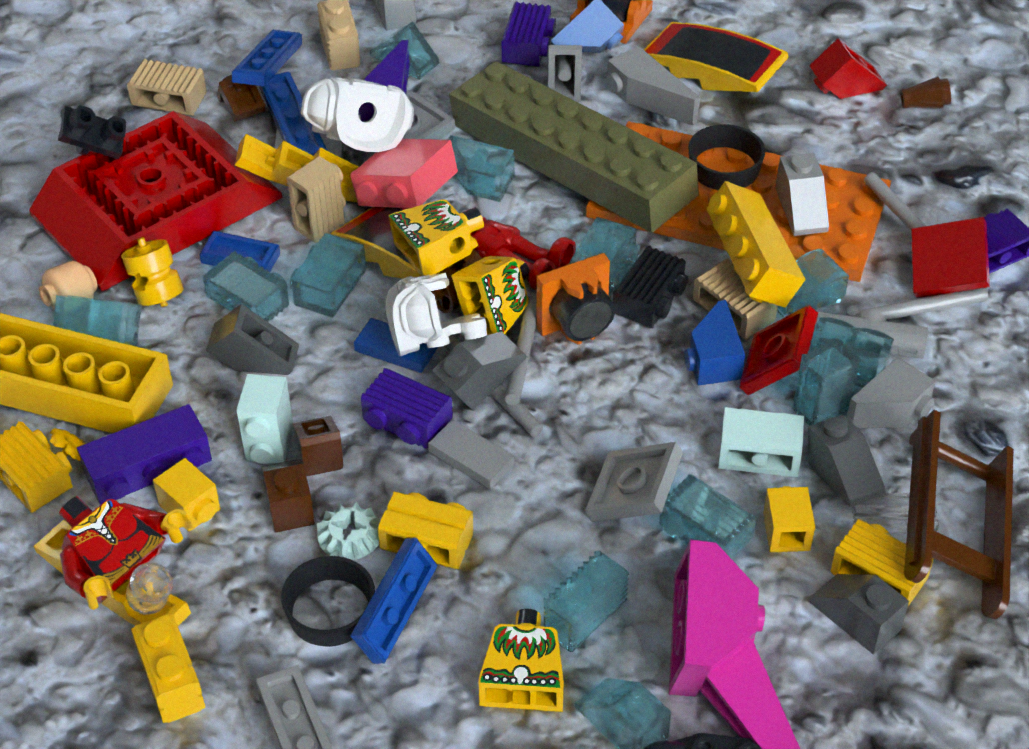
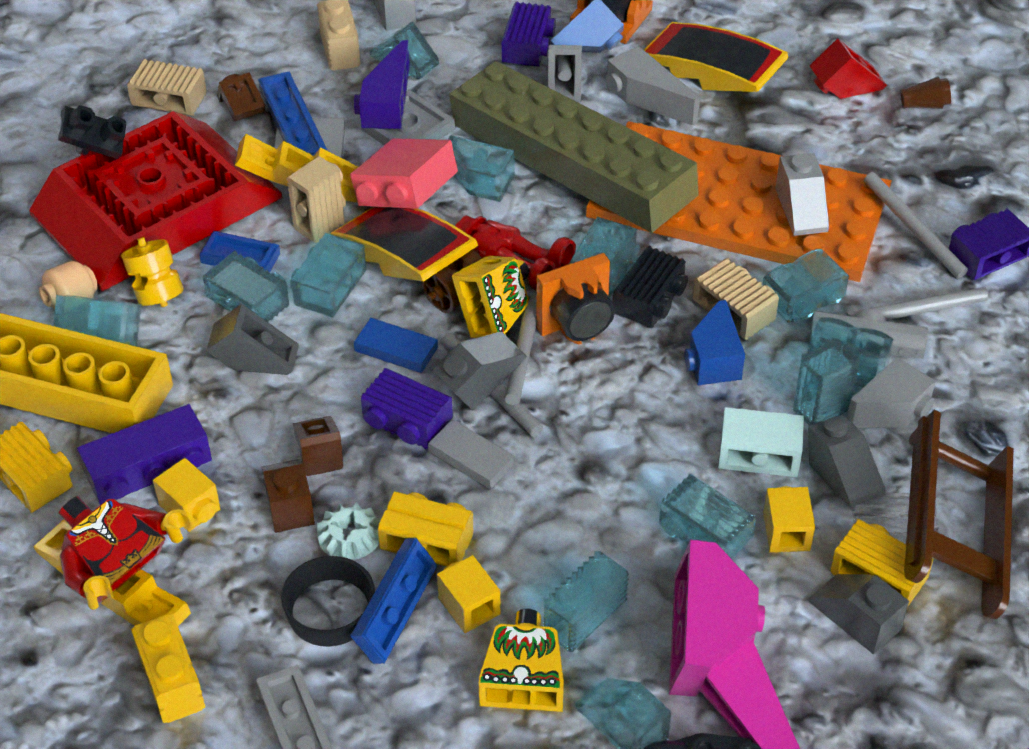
(67, 441): yellow plant -> none
(151, 578): clear wheel -> none
(265, 419): light aqua brick -> none
(267, 58): blue tile -> none
(334, 107): white piece -> none
(416, 319): white piece -> none
(434, 235): yellow torso -> none
(468, 593): none -> yellow brick
(634, 482): light grey tile -> none
(731, 137): black tyre -> none
(755, 245): yellow brick -> none
(778, 350): red tile -> none
(950, 257): red tile -> none

